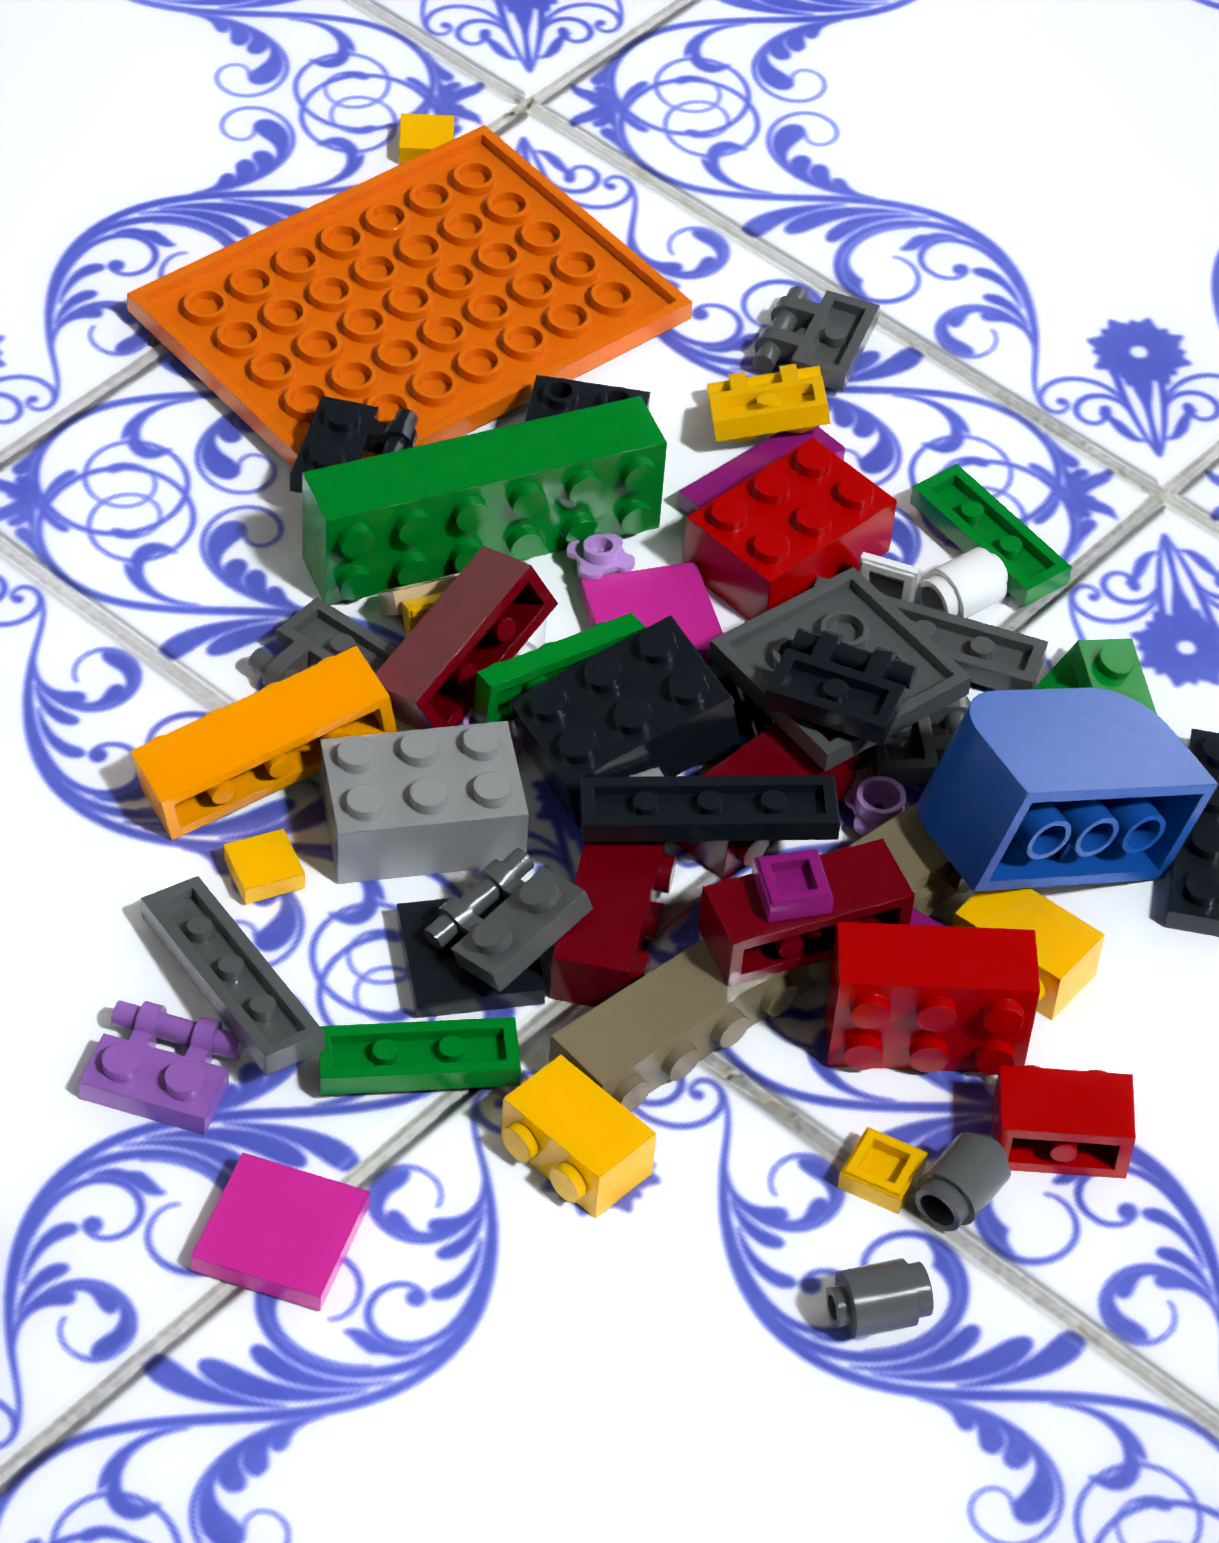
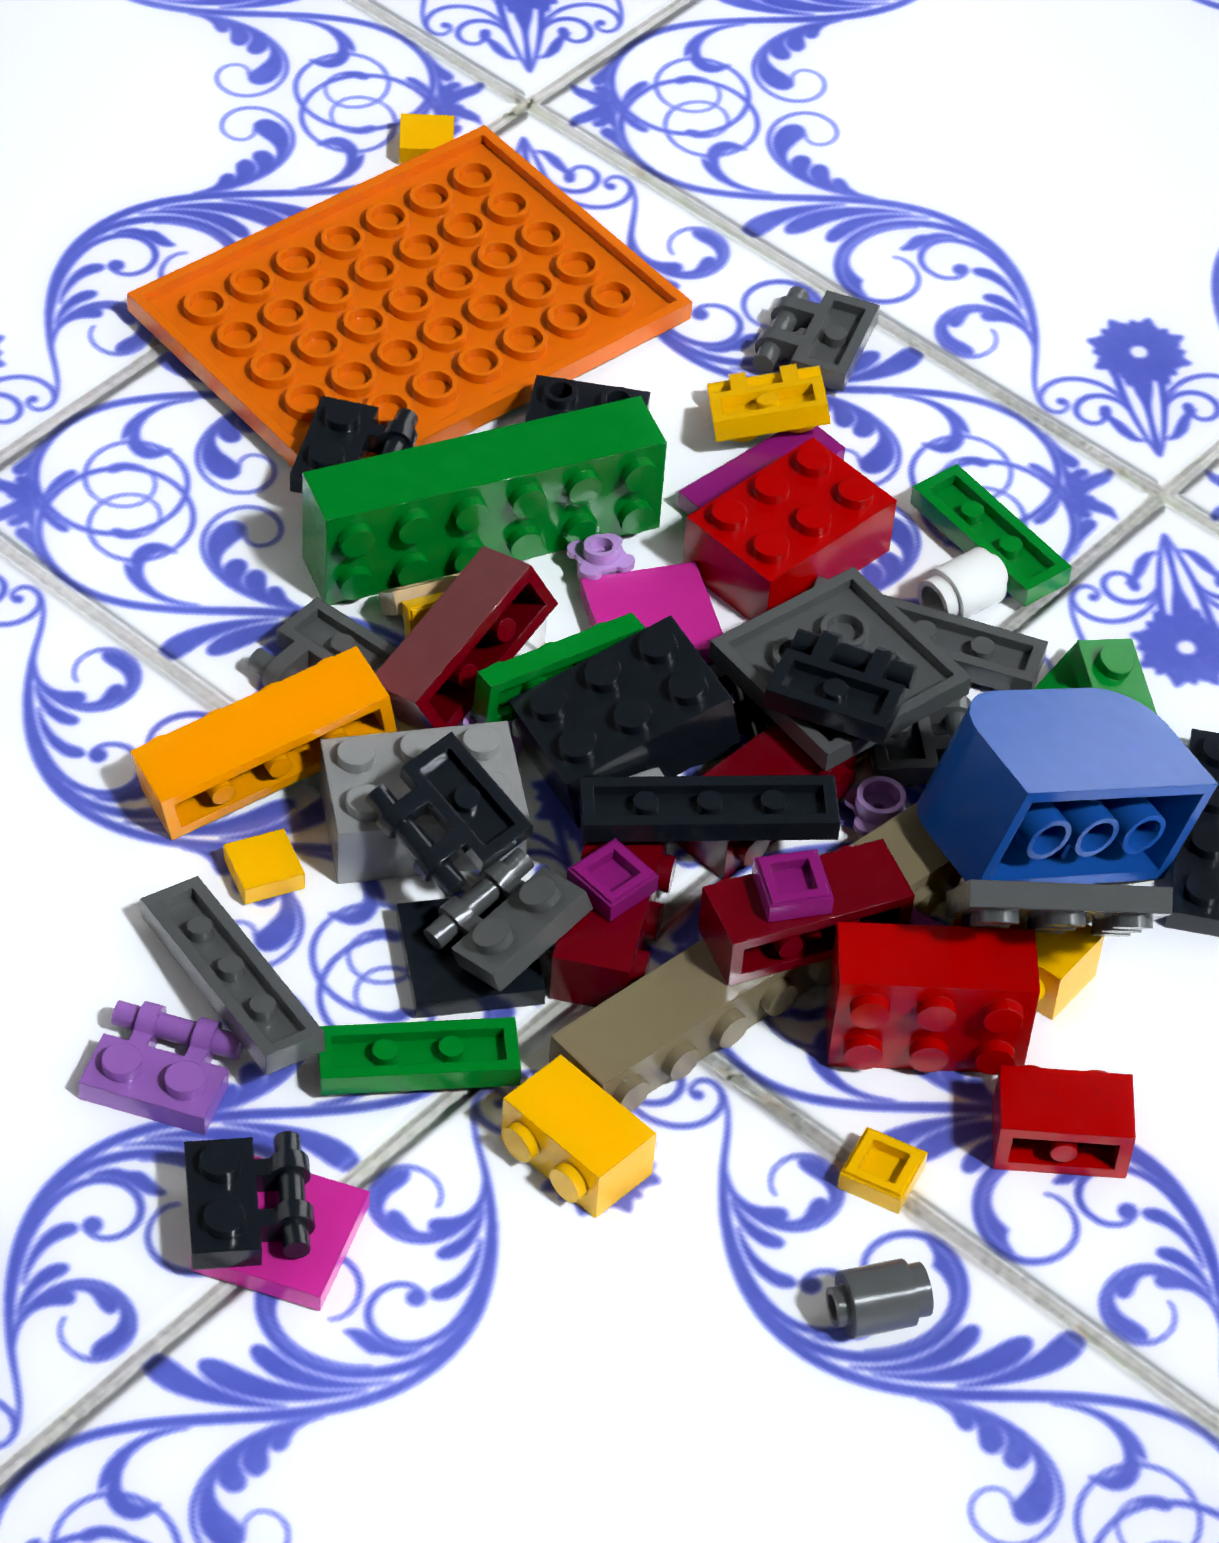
(224, 1200): none -> black plate
(463, 801): none -> black plate
(613, 879): none -> magenta tile
(891, 576): white slope -> none
(962, 1181): dark grey brick -> none
(1059, 906): none -> dark grey plate

